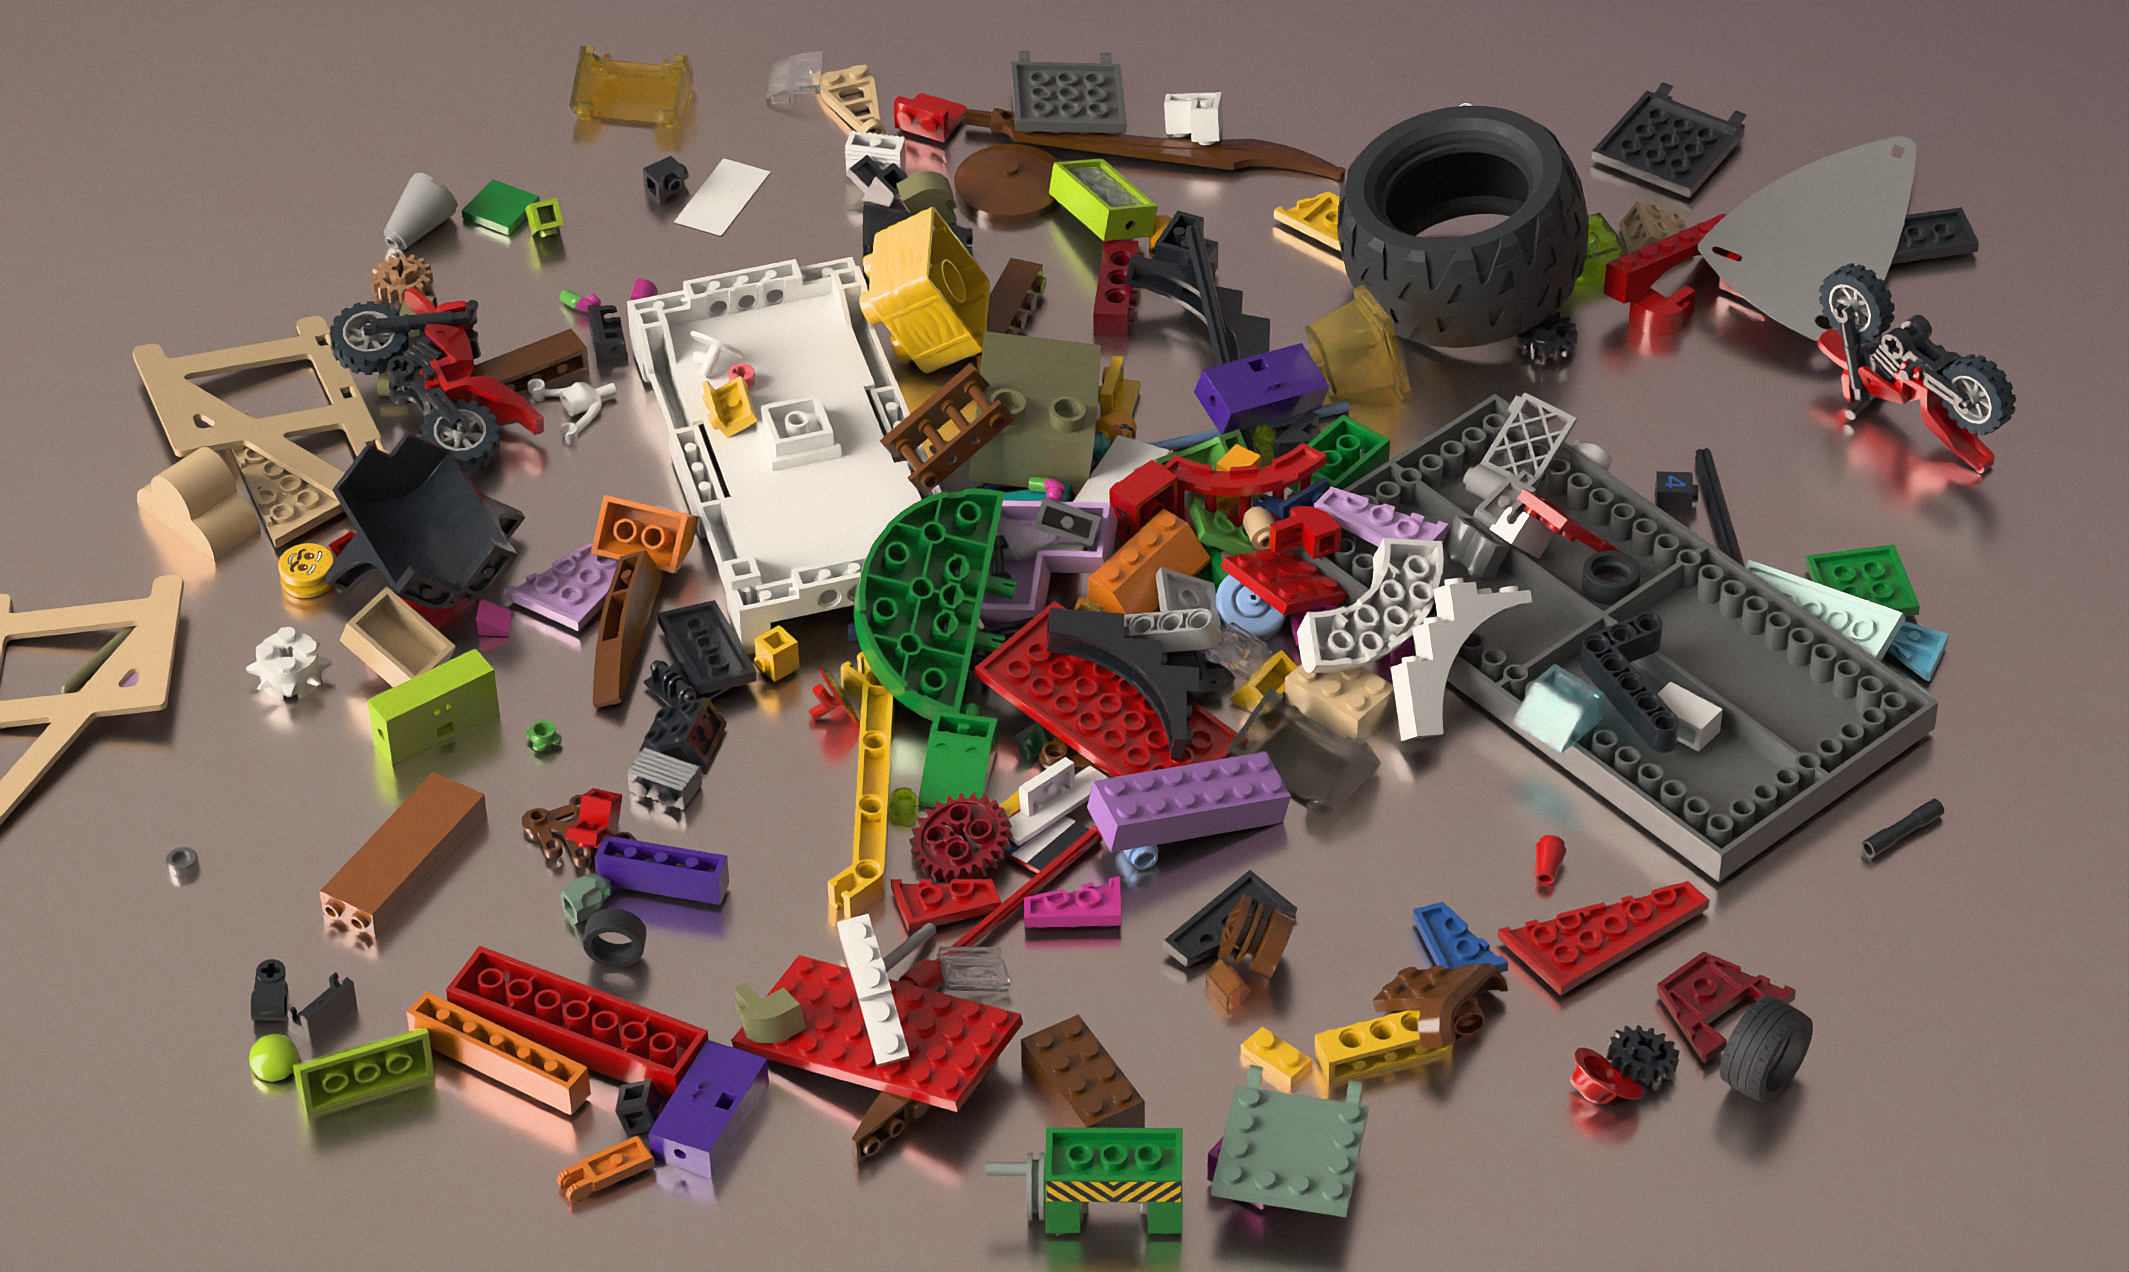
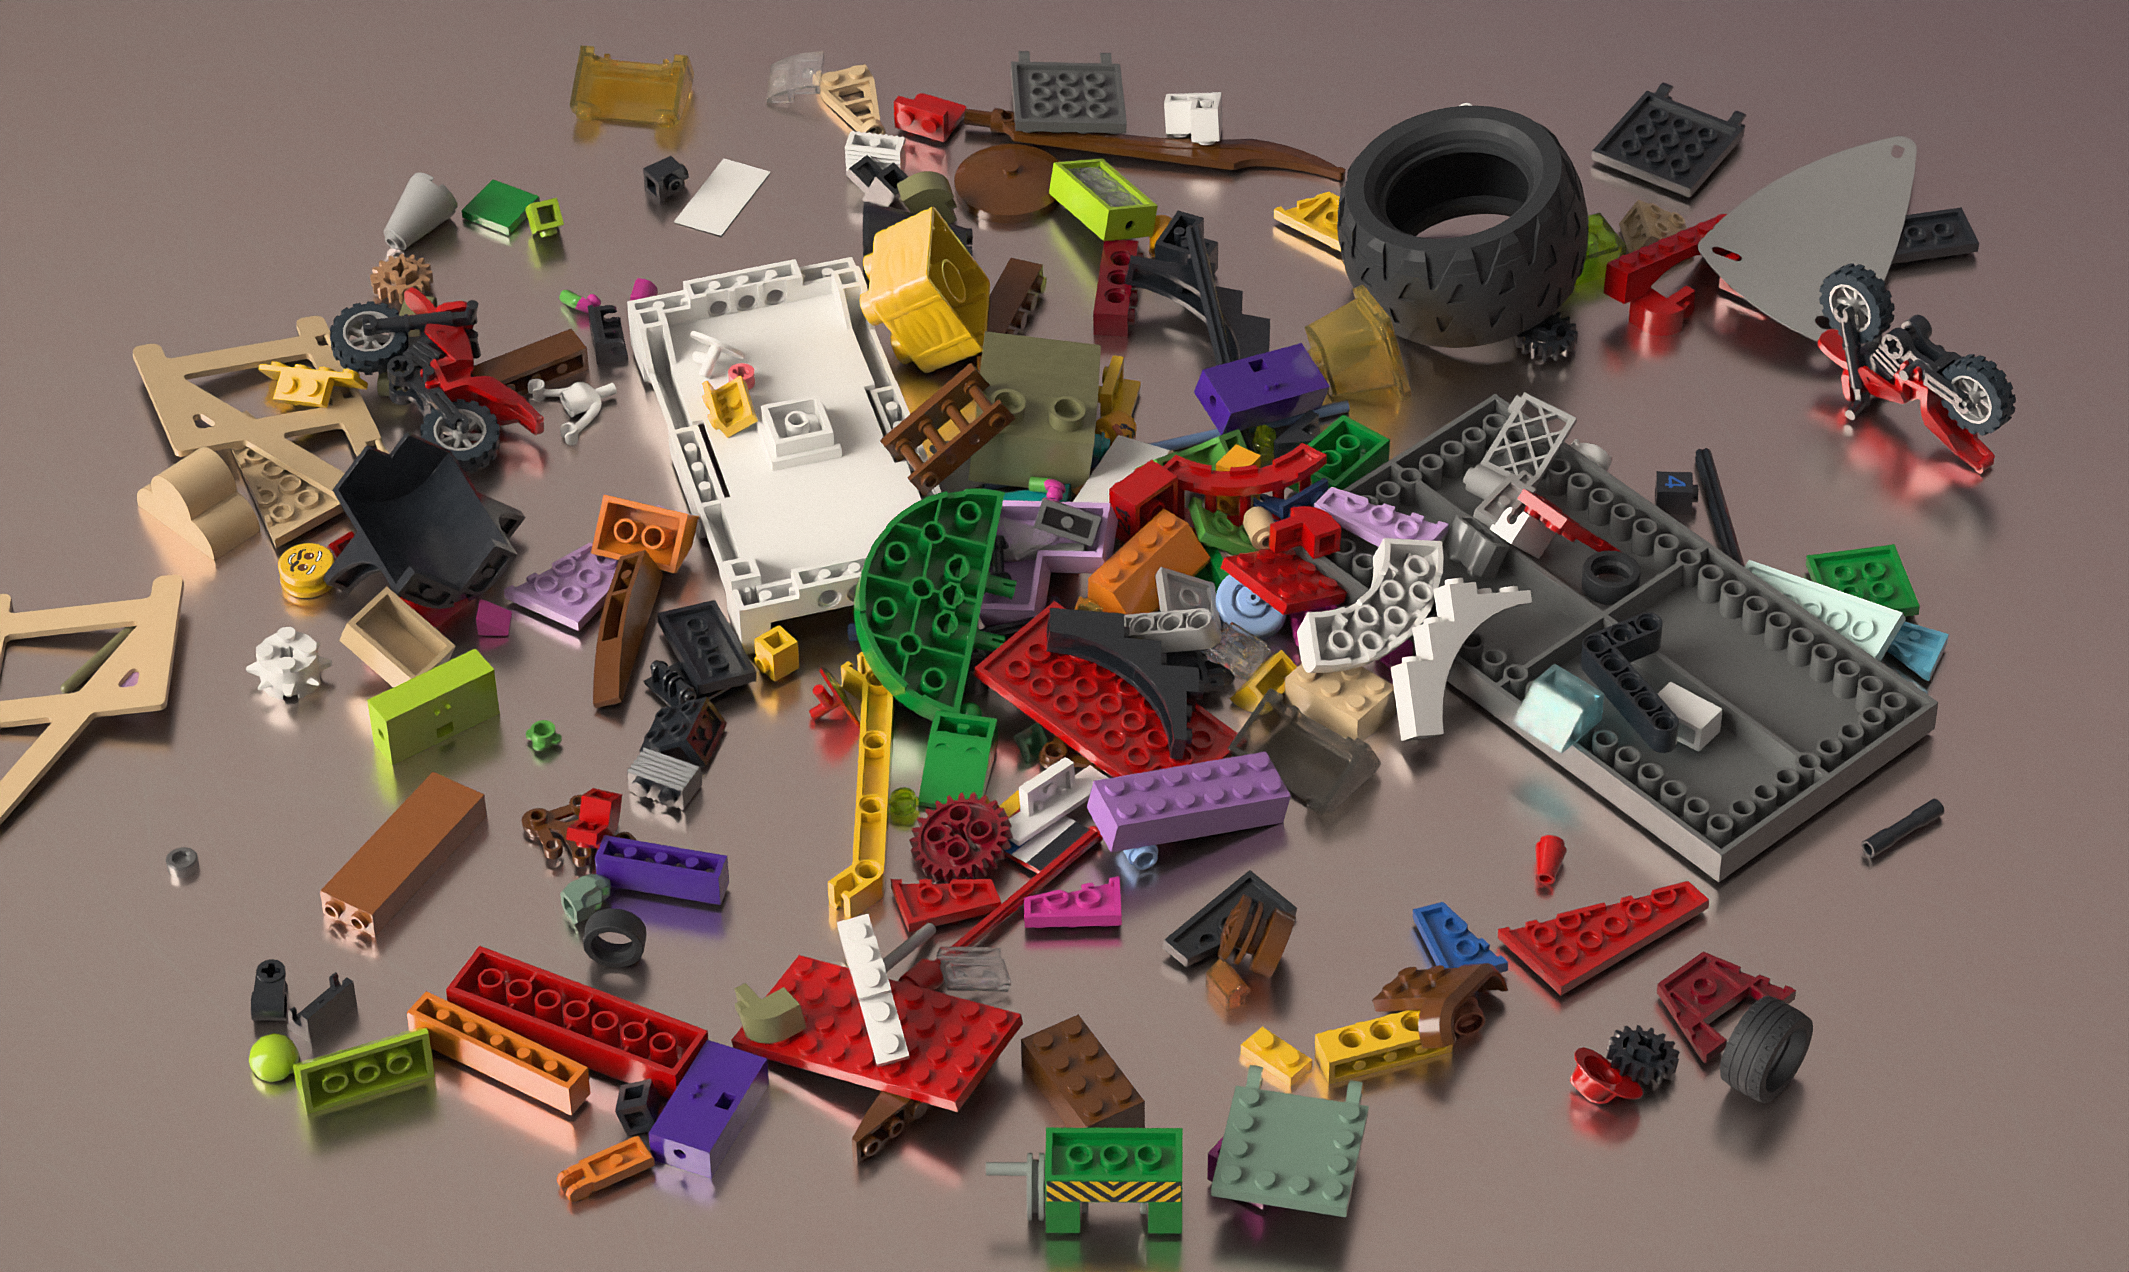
(308, 386): none -> yellow bracket

